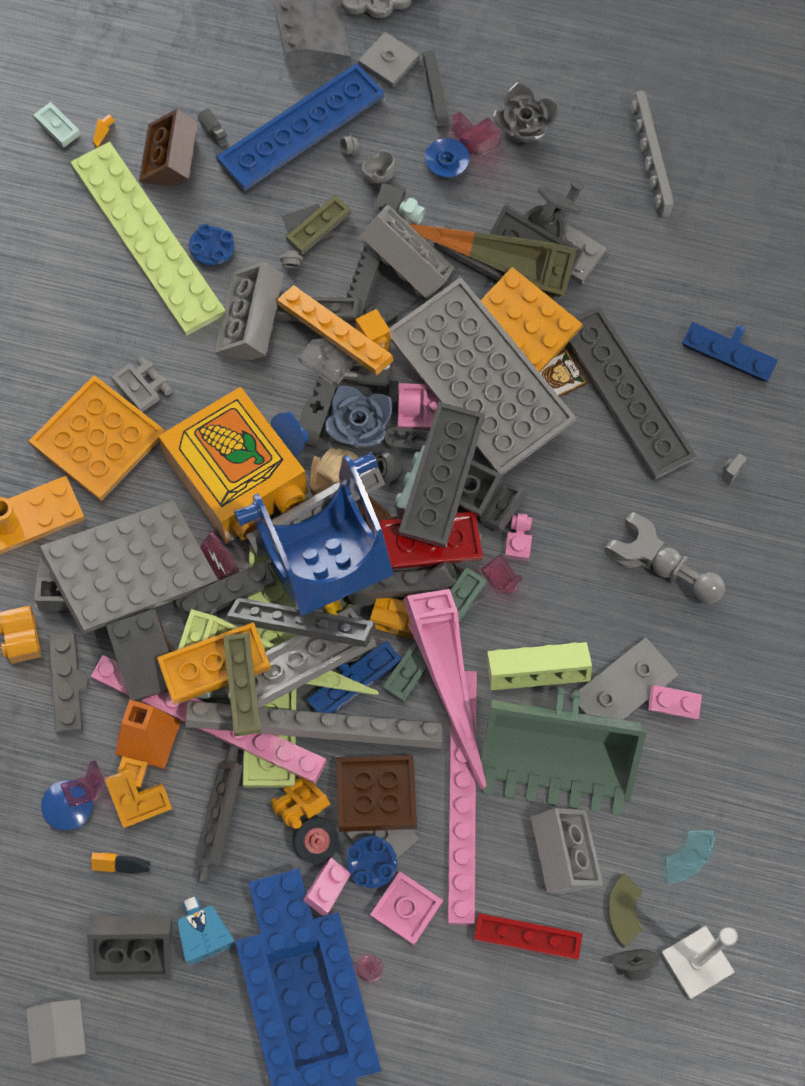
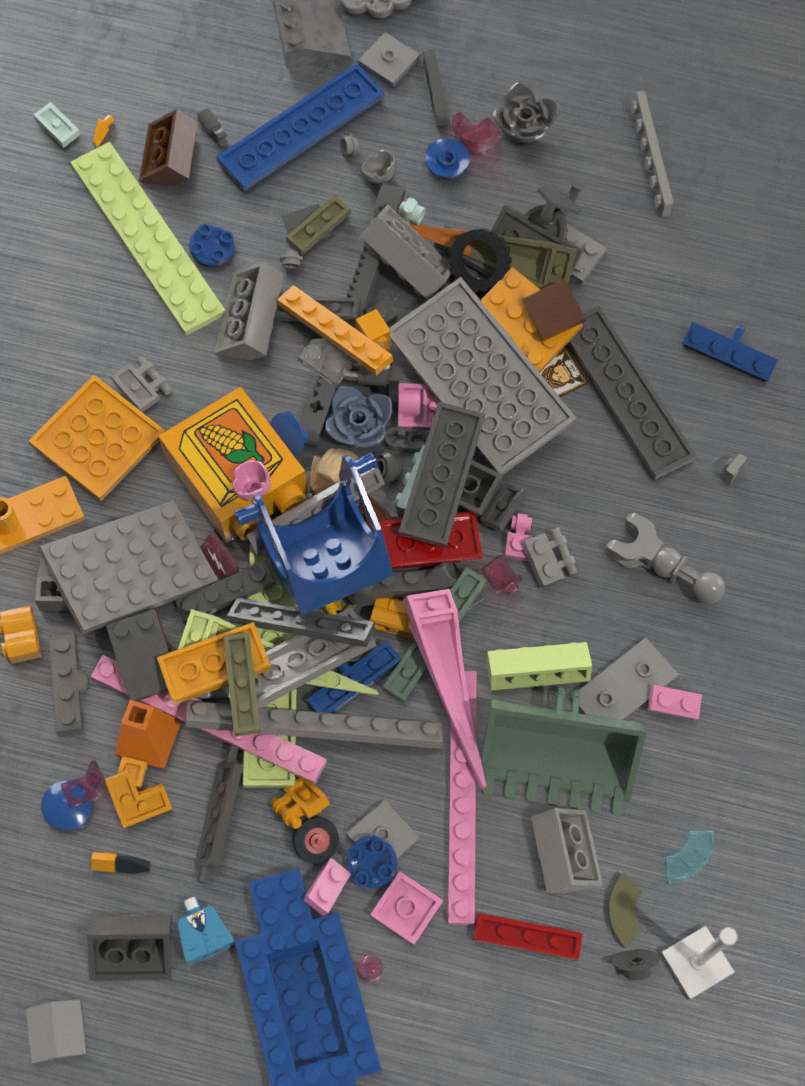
(251, 479): none -> bright pink hair
(376, 793): reddish brown plate -> none
(501, 251): none -> black tyre
(543, 560): none -> light grey plate
(553, 310): none -> reddish brown tile

